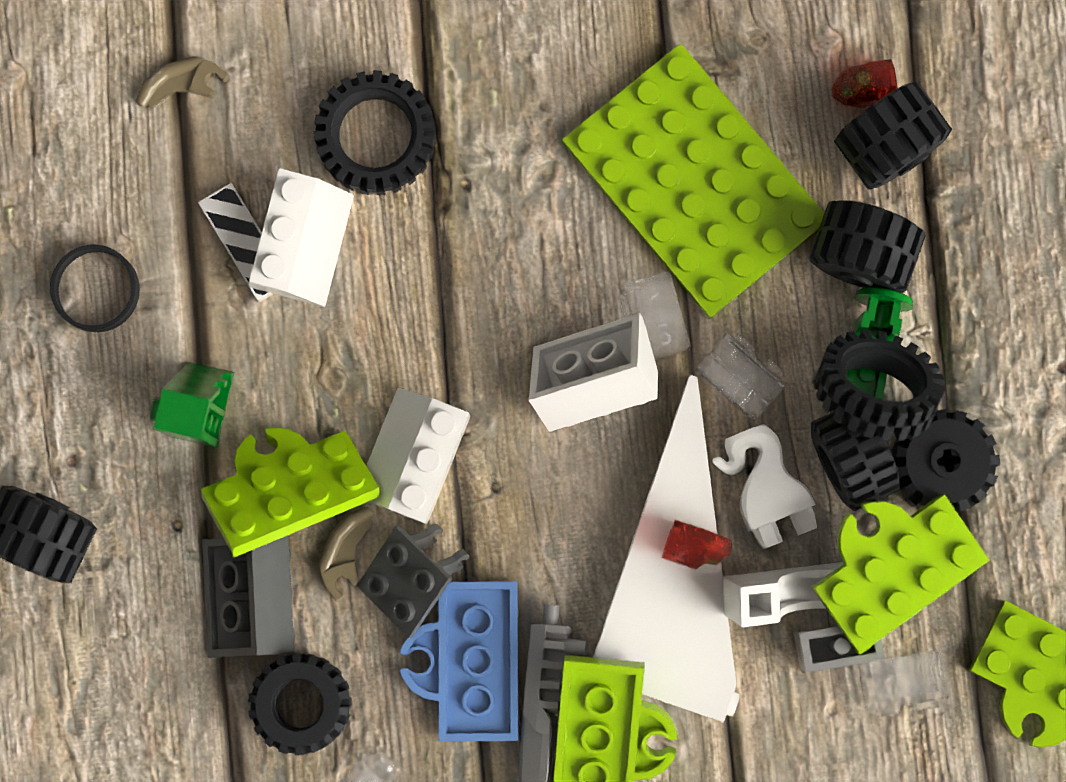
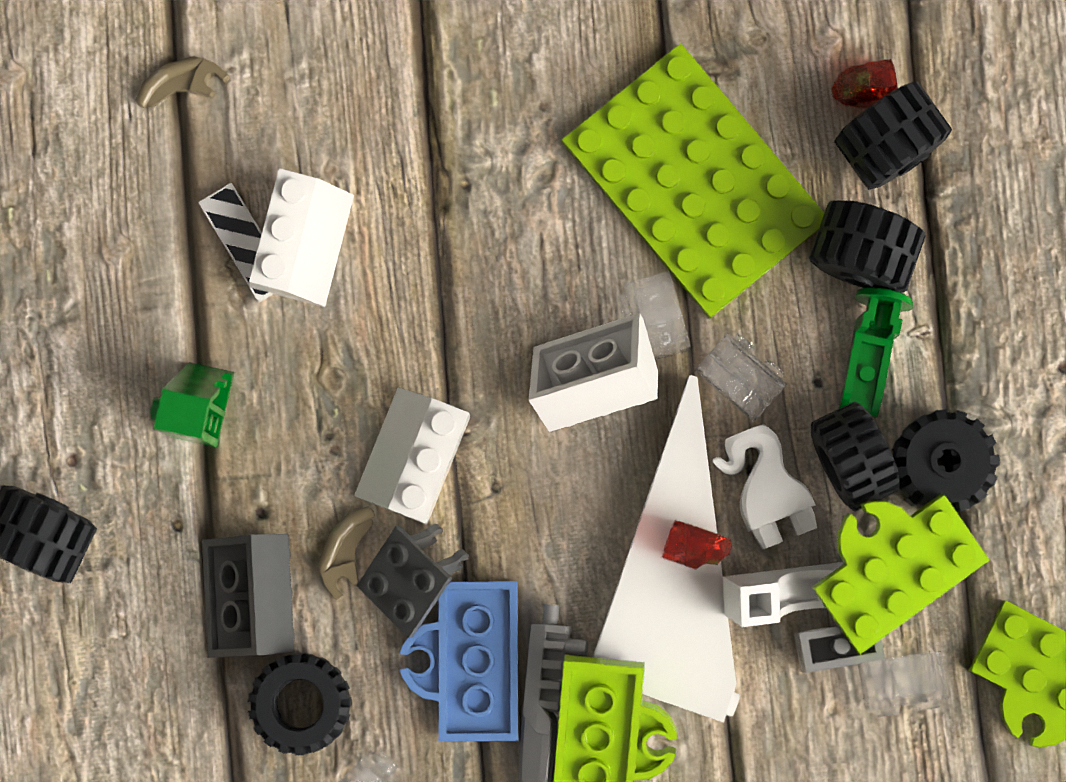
(64, 263): black tyre -> none
(287, 488): lime plate -> none
(366, 88): black tyre -> none
(866, 410): black tyre -> none

